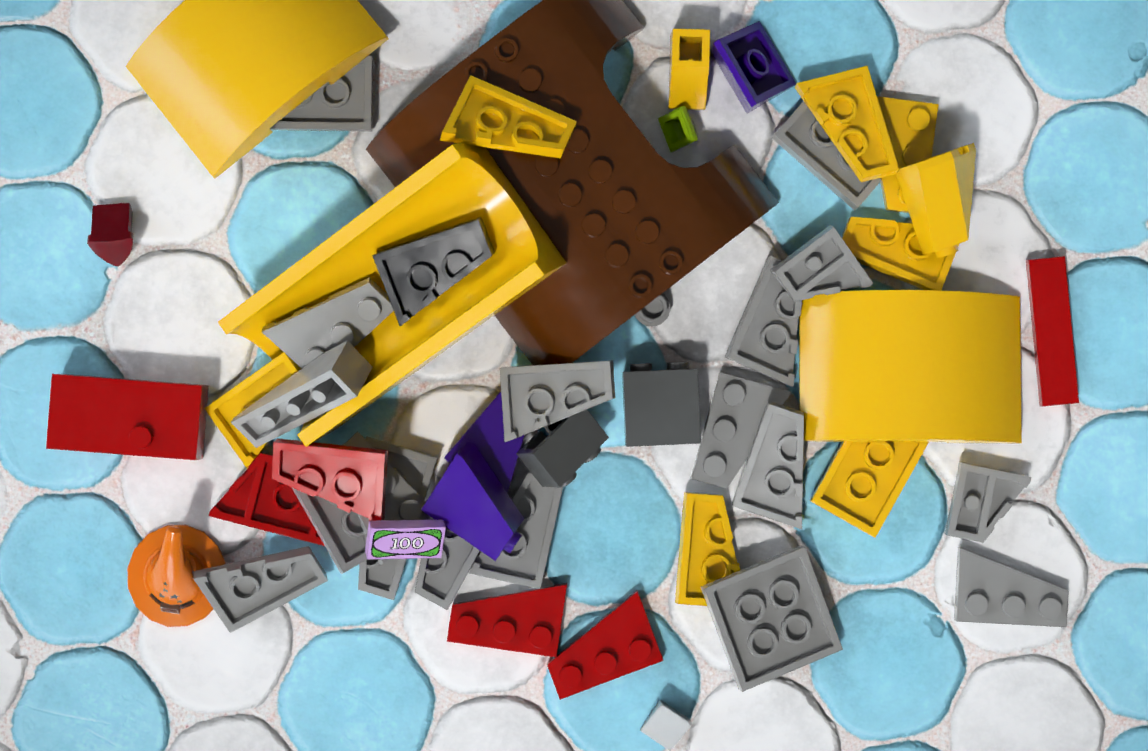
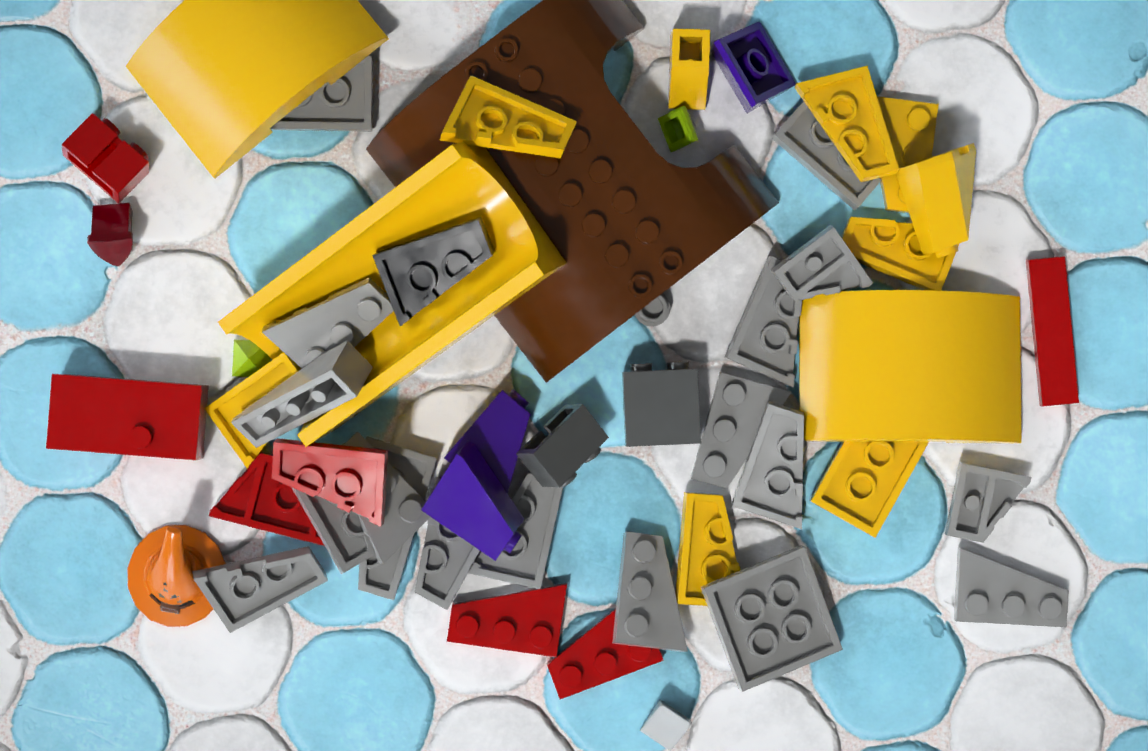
(105, 157): none -> red piece
(247, 358): none -> lime slope
(405, 539): lavender tile -> none
(551, 392): light grey wing -> none
(646, 597): none -> light grey wing

